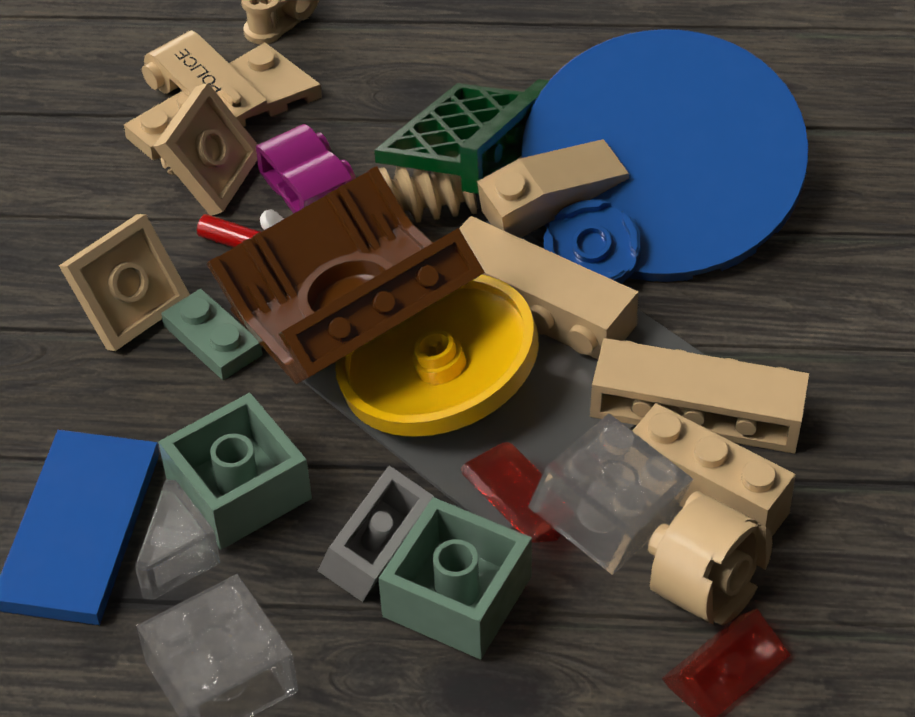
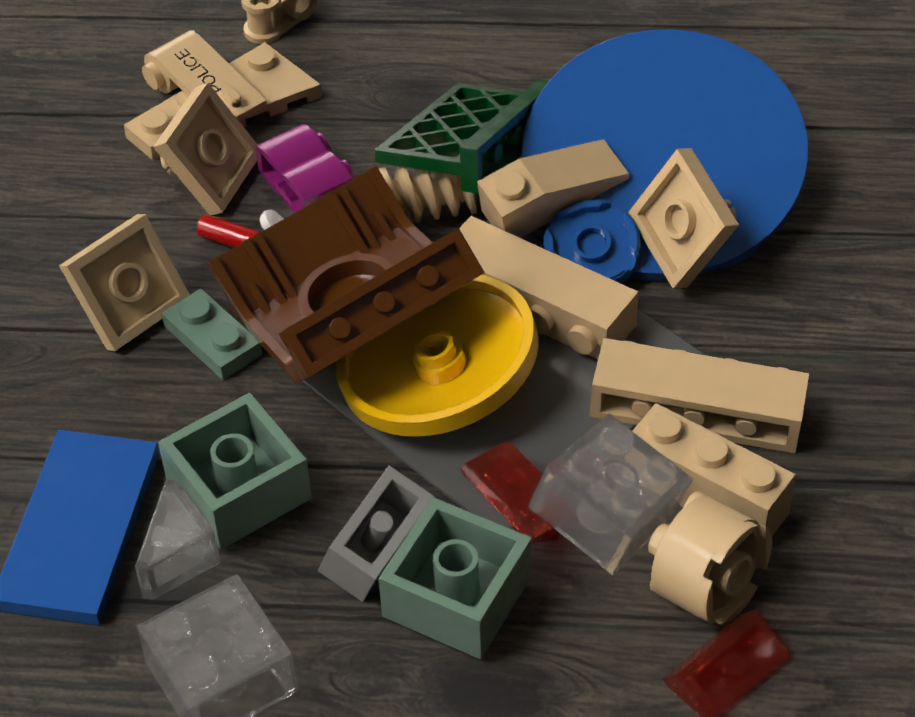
(683, 218): none -> tan tile

